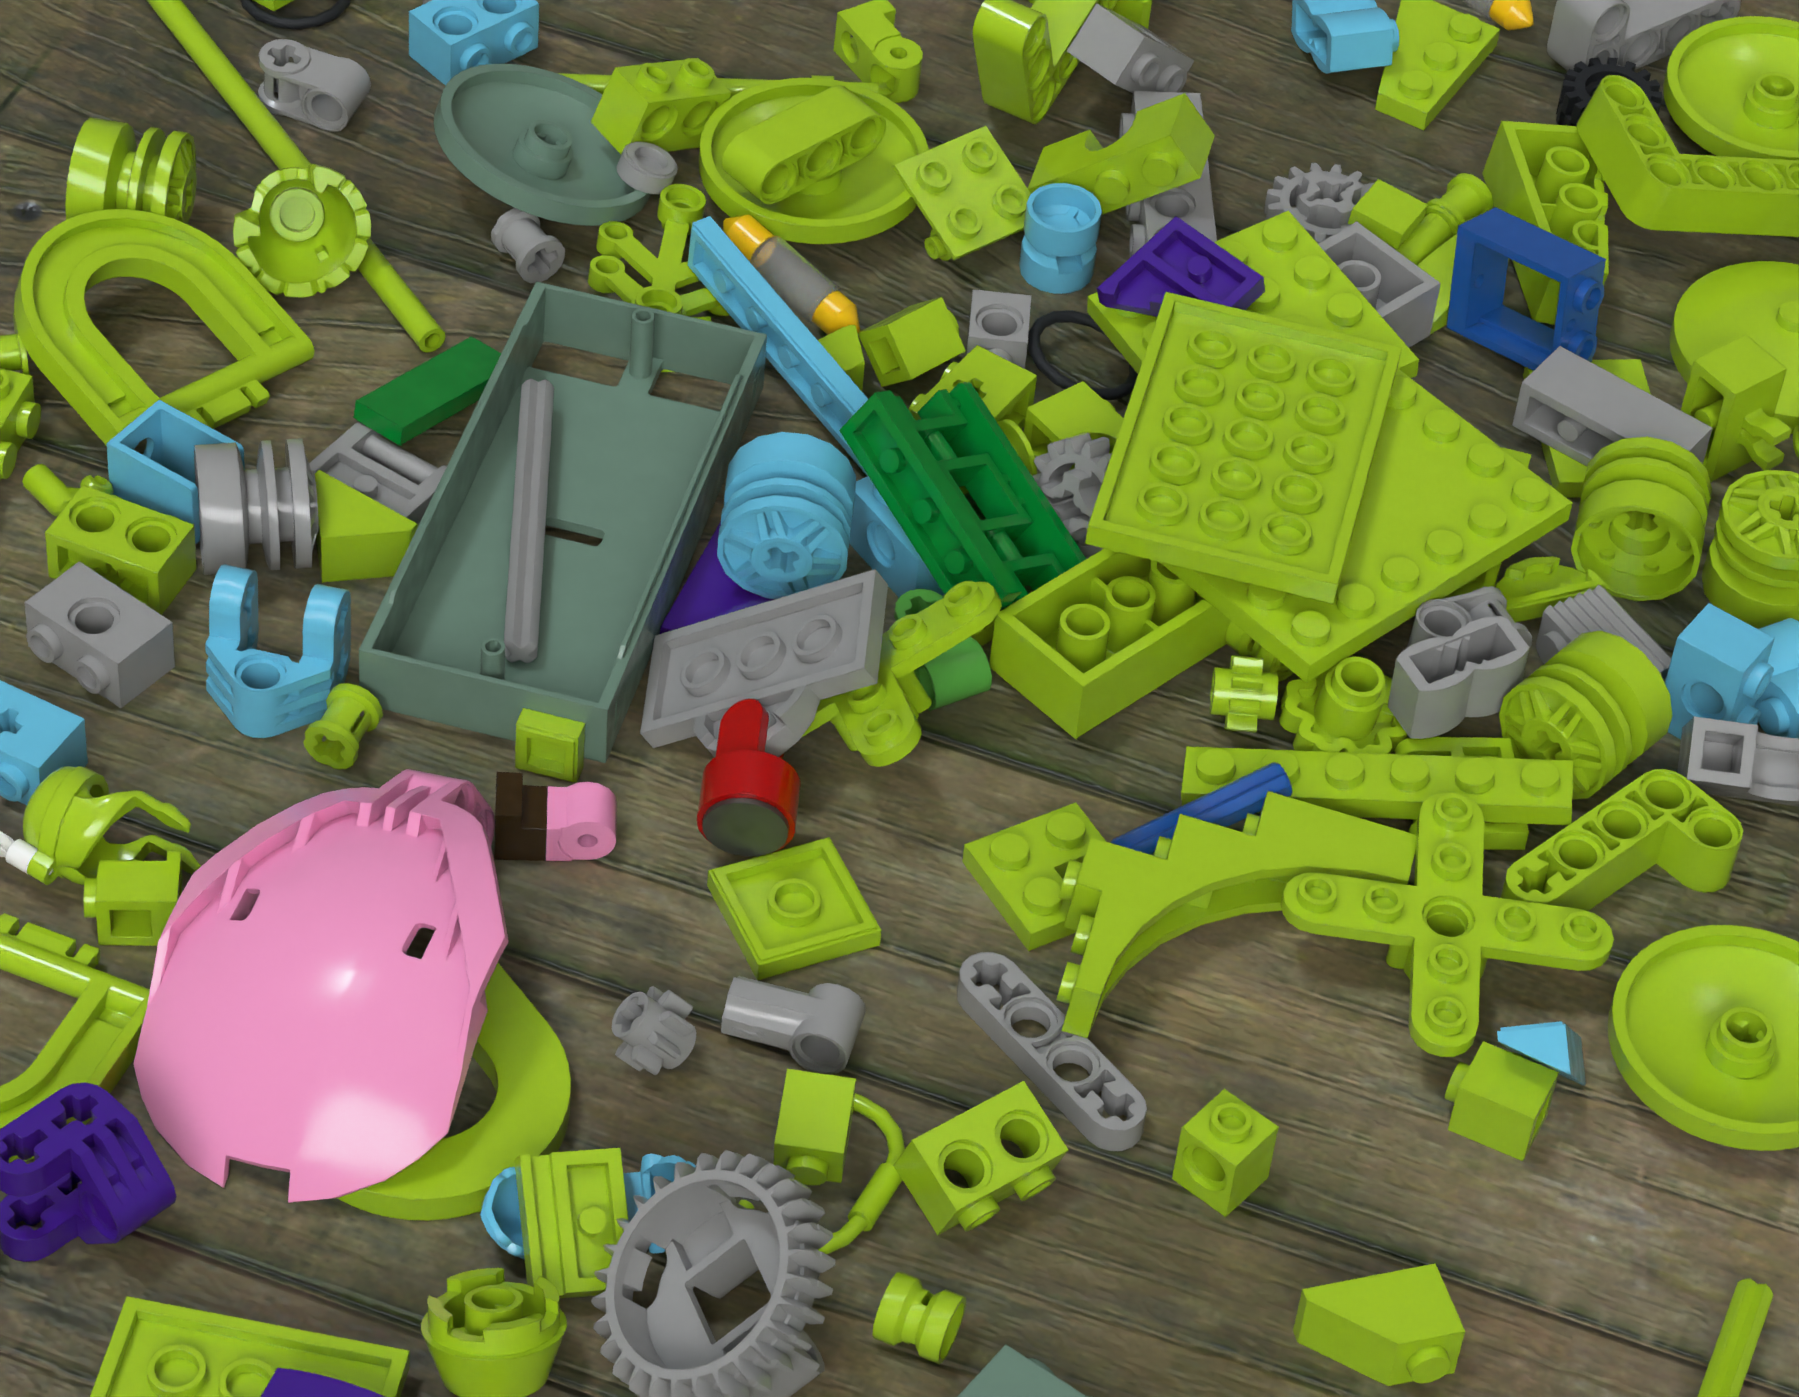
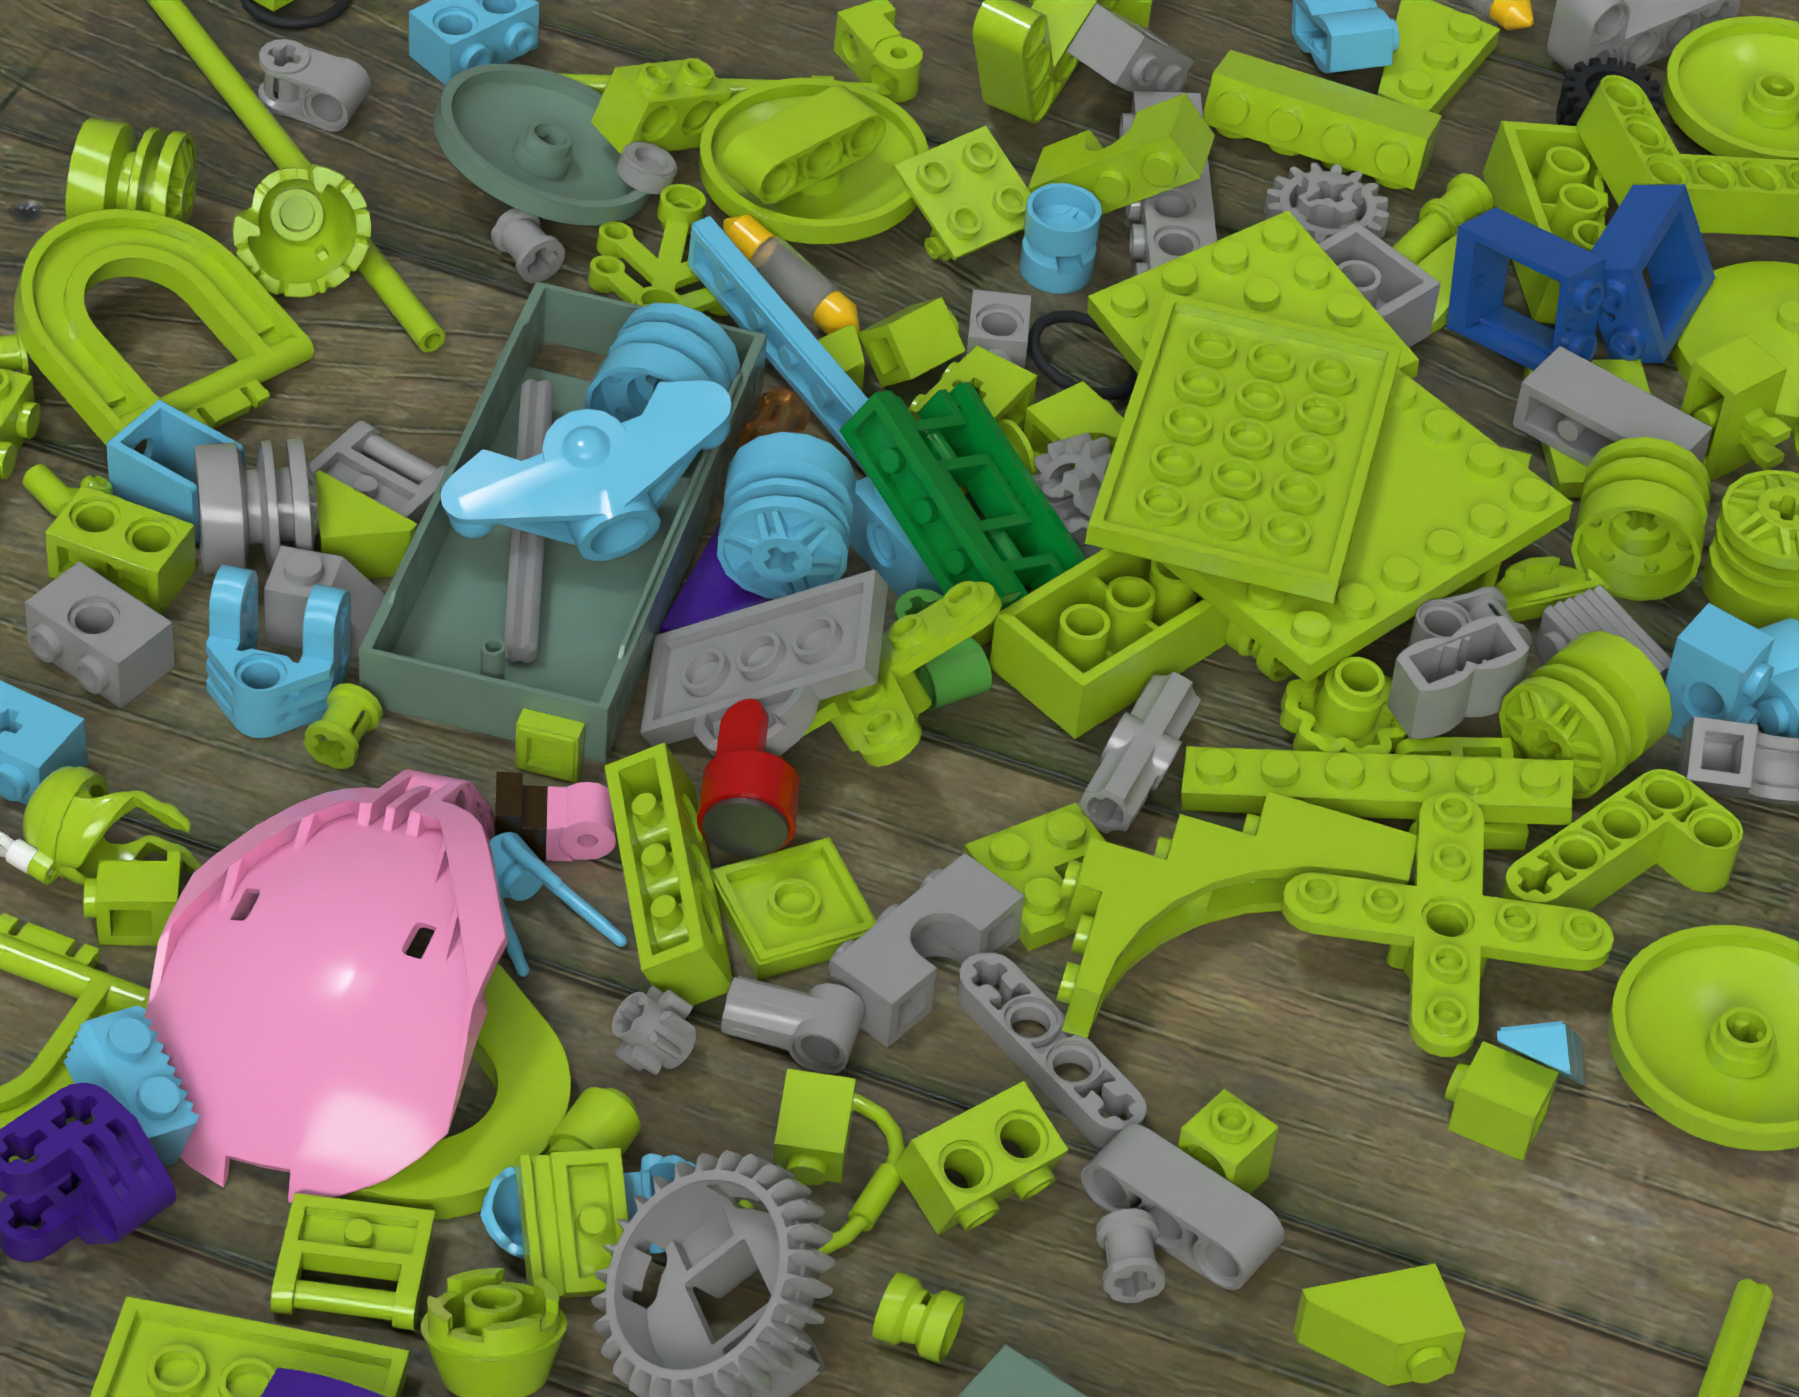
(128, 1063): none -> medium azure brick
(290, 586): none -> light grey slope
(353, 1241): none -> lime plate
(428, 392): green tile -> none
(522, 876): none -> medium azure plant
(595, 476): none -> medium azure piece
(597, 1121): none -> lime brick
(660, 346): none -> medium azure wheel
(668, 876): none -> lime brick
(791, 418): none -> clear orange bush
(950, 917): none -> light grey arch
(1130, 1255): none -> light grey bush
(1139, 752): none -> light grey piece
(1183, 264): dark purple wing -> none
(1197, 1211): none -> light grey beam
(1220, 807): blue axle -> none
(1243, 693): lime gear -> none
(1321, 120): none -> lime brick
(1388, 213): lime tile -> none
(1661, 232): none -> blue window

